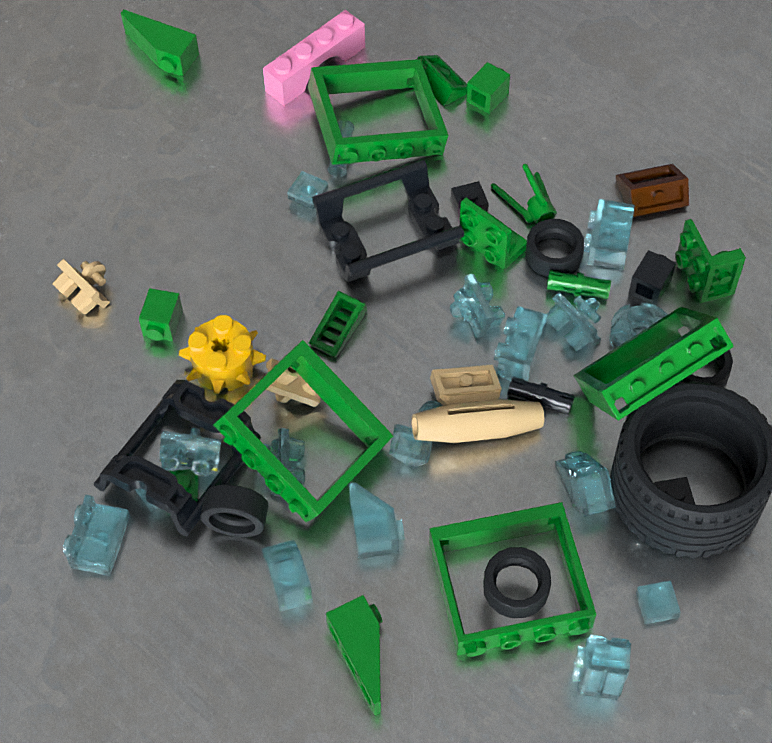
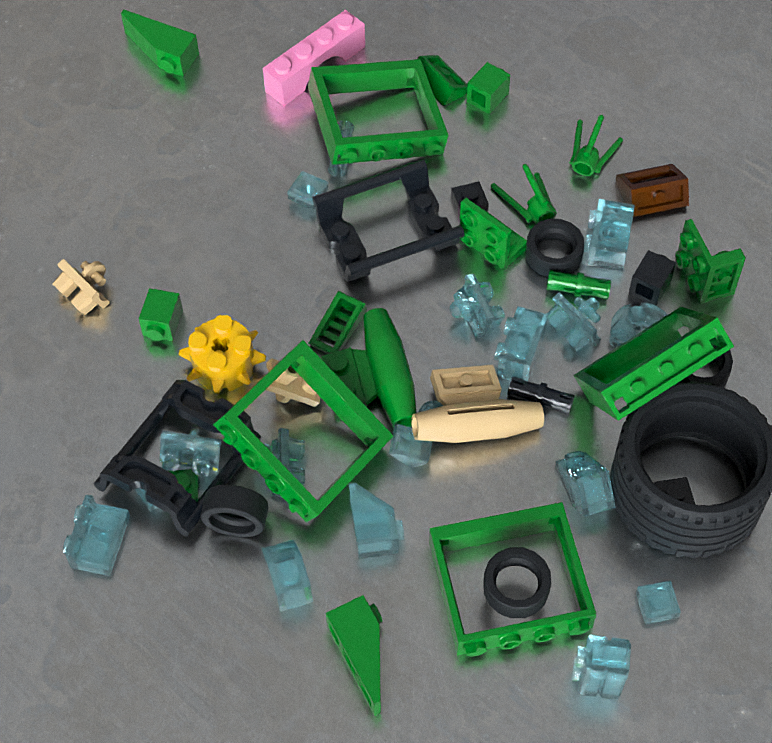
(379, 369): none -> green plate
(586, 159): none -> green plant

